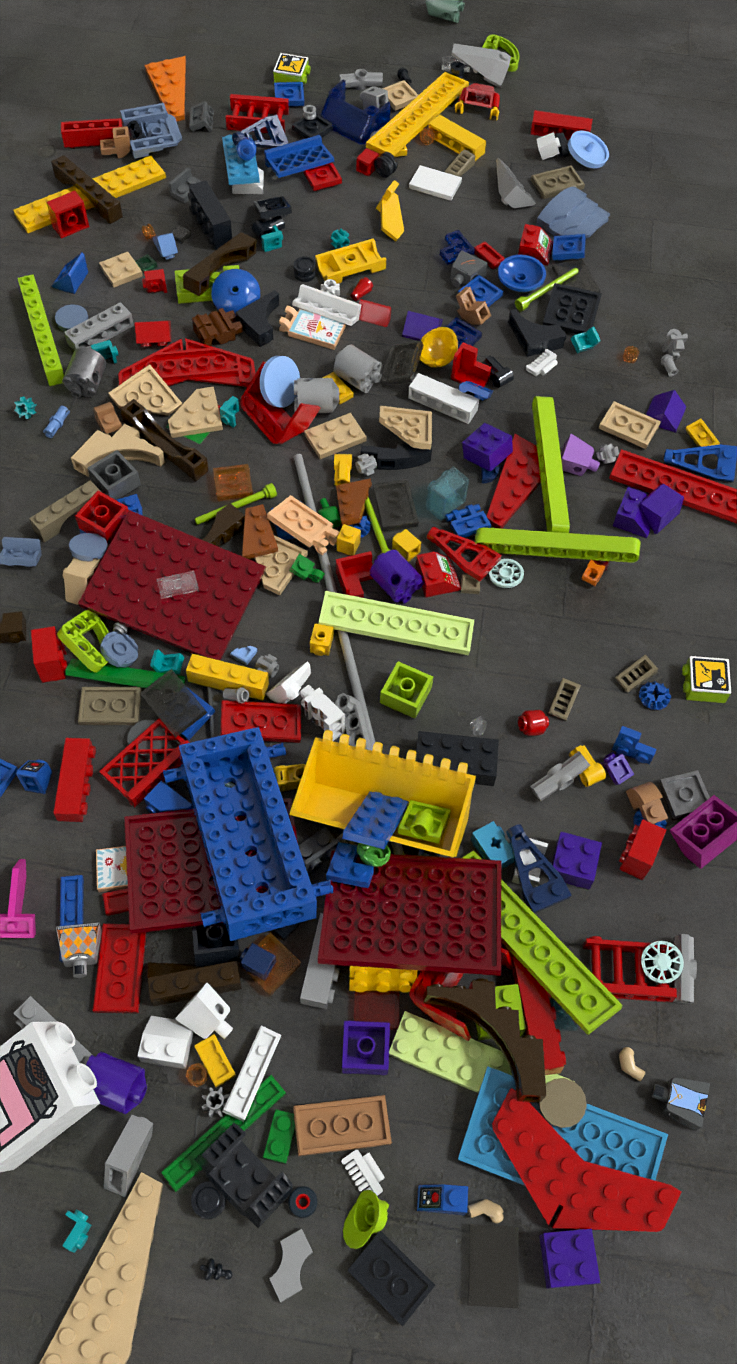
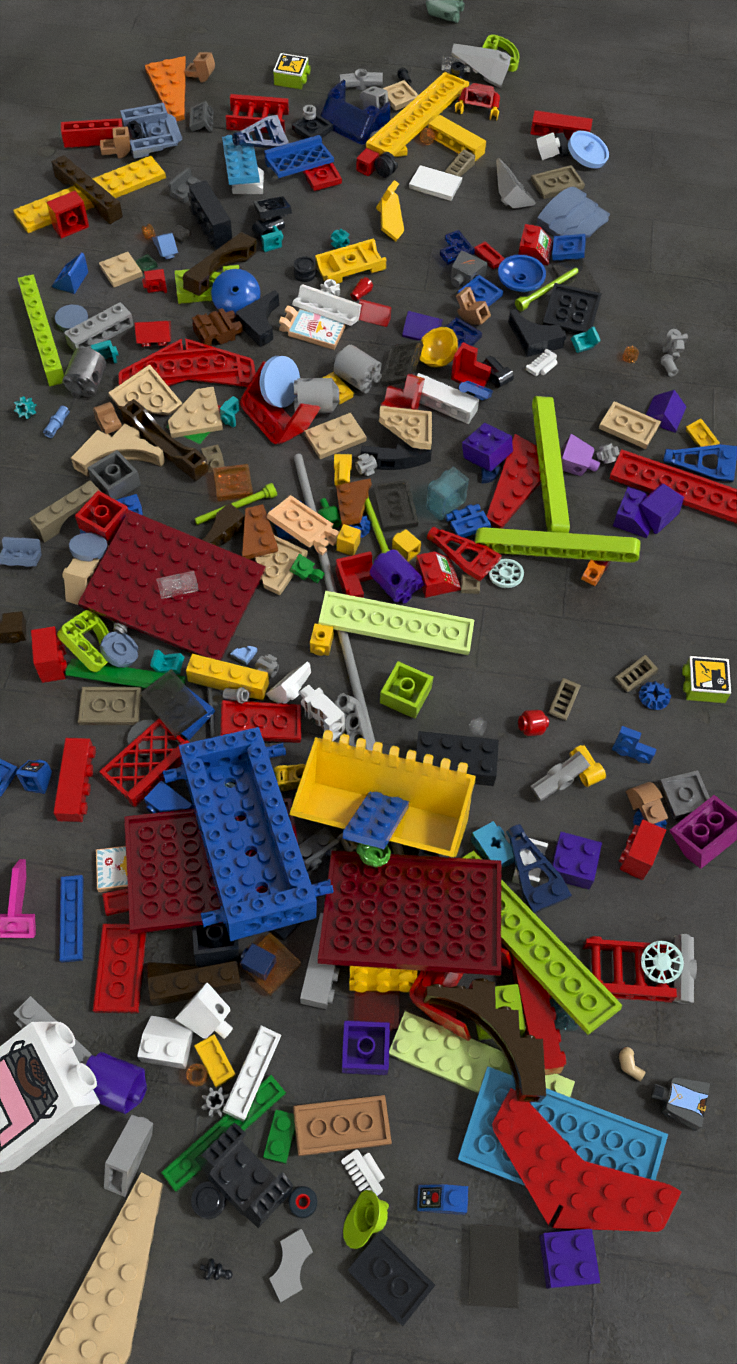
(78, 1236): teal bracket -> none
(79, 946): torso -> none
(202, 66): none -> medium nougat brick
(213, 456): none -> dark tan bracket
(246, 148): blue head -> none
(292, 91): blue plate -> none
(345, 870): blue plate -> none
(407, 398): none -> red panel
(424, 821): lime plate -> none
(486, 1207): tan arm -> none
(563, 1103): dark tan tile -> none
(617, 767): dark purple bracket -> none

